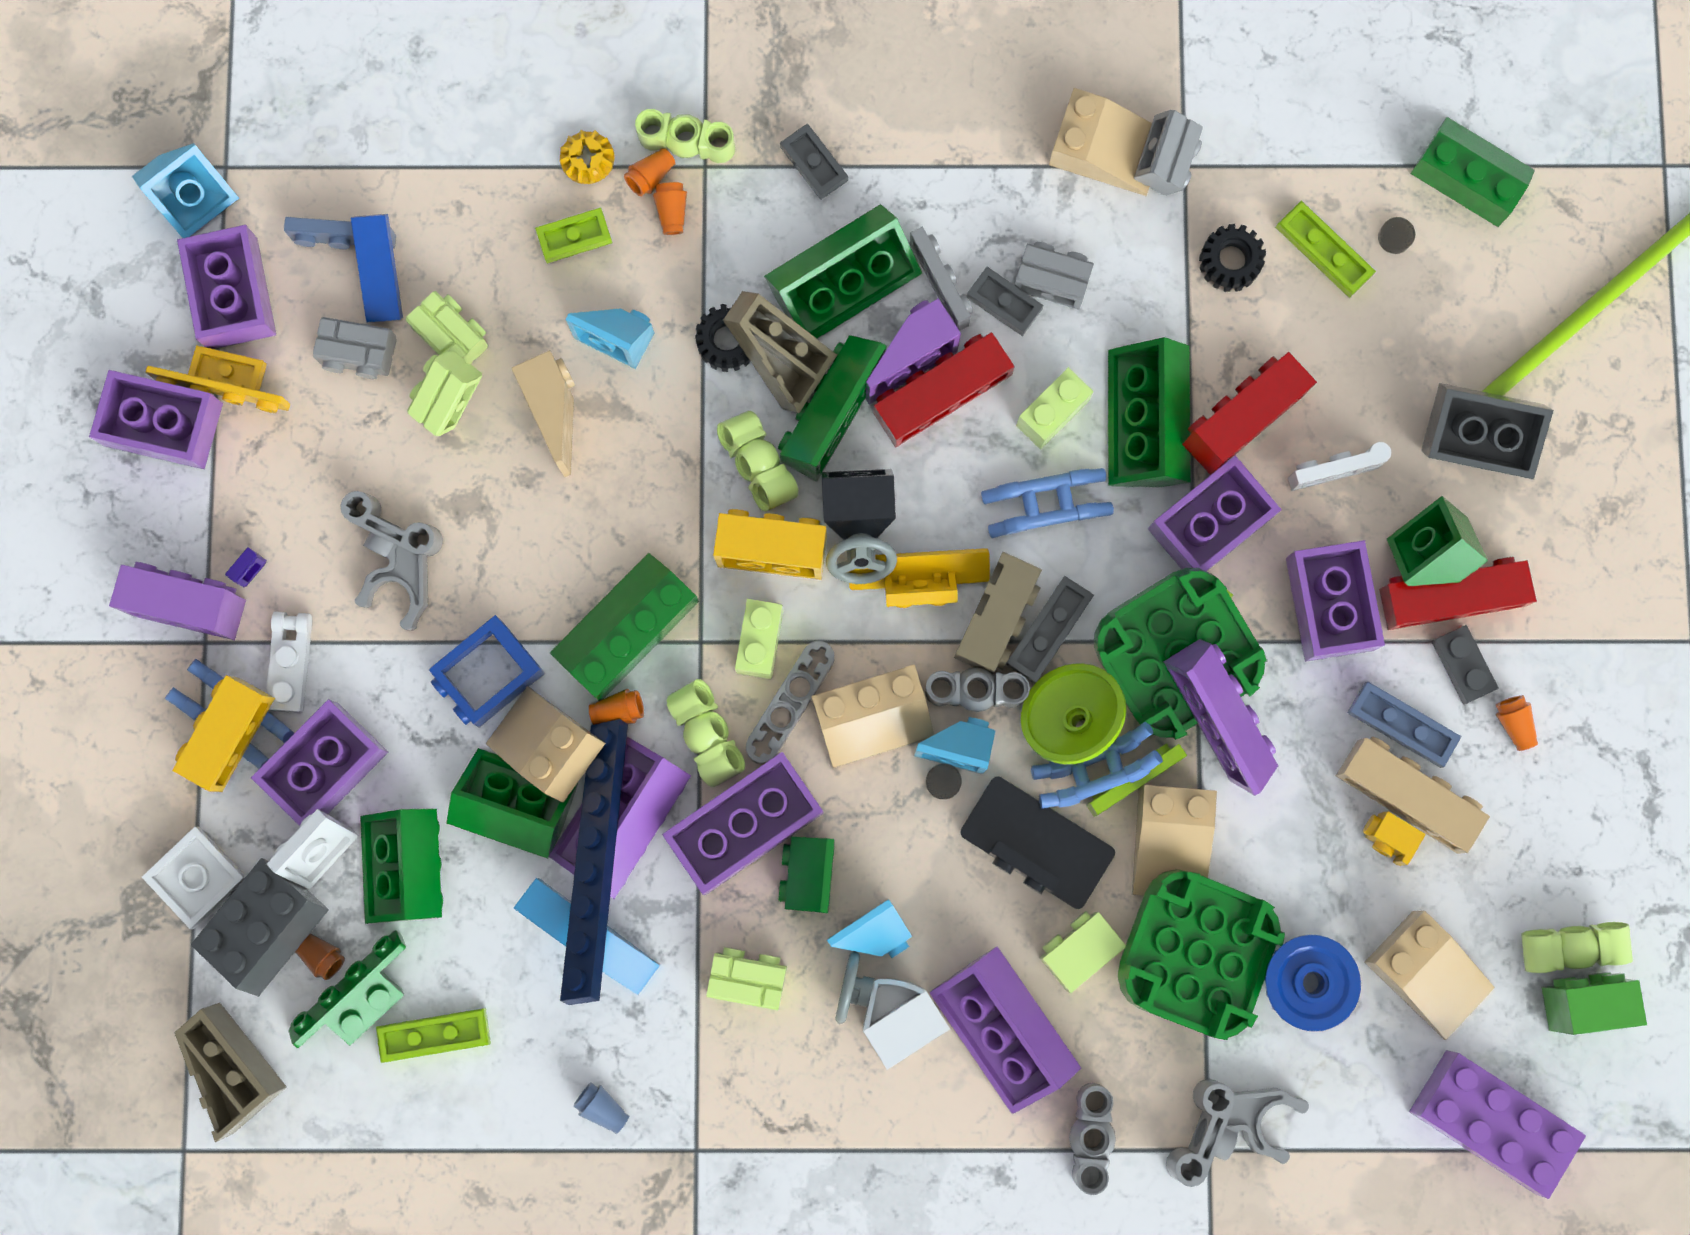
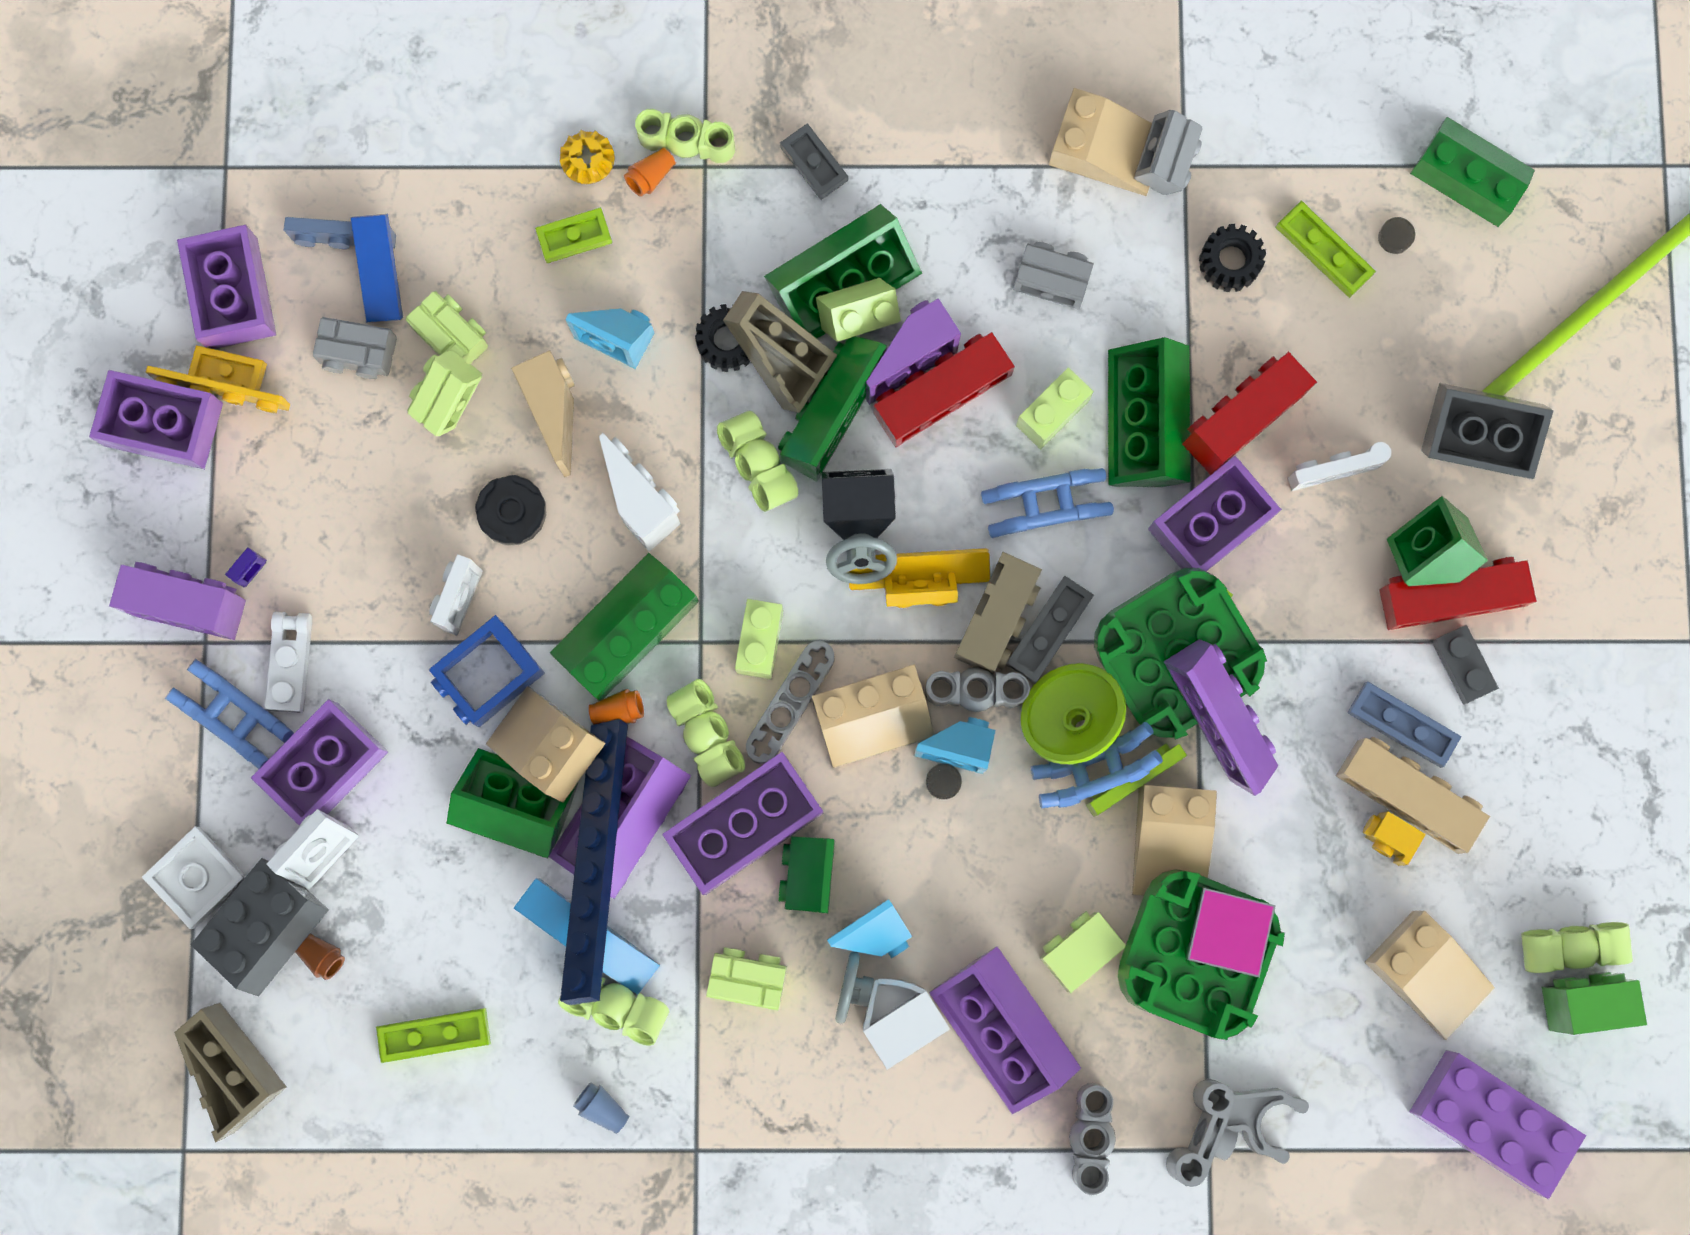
(185, 188): medium azure slope -> none
(222, 733): yellow brick -> none
(355, 1000): bracket -> none
(400, 546): light grey piece -> none
(401, 865): green slope -> none
(451, 607): none -> white plate
(510, 510): none -> black tile
(618, 1008): none -> yellowish green piece
(643, 510): none -> white slope
(671, 205): orange cone -> none
(770, 544): yellow brick -> none
(858, 309): none -> yellowish green brick
(941, 277): light grey plate -> none
(1004, 301): dark grey plate -> none
(1037, 843): black bracket -> none
(1230, 932): none -> dark pink tile
(1335, 601): medium lavender brick -> none
(1337, 983): blue gear -> none
(1518, 721): orange cone -> none

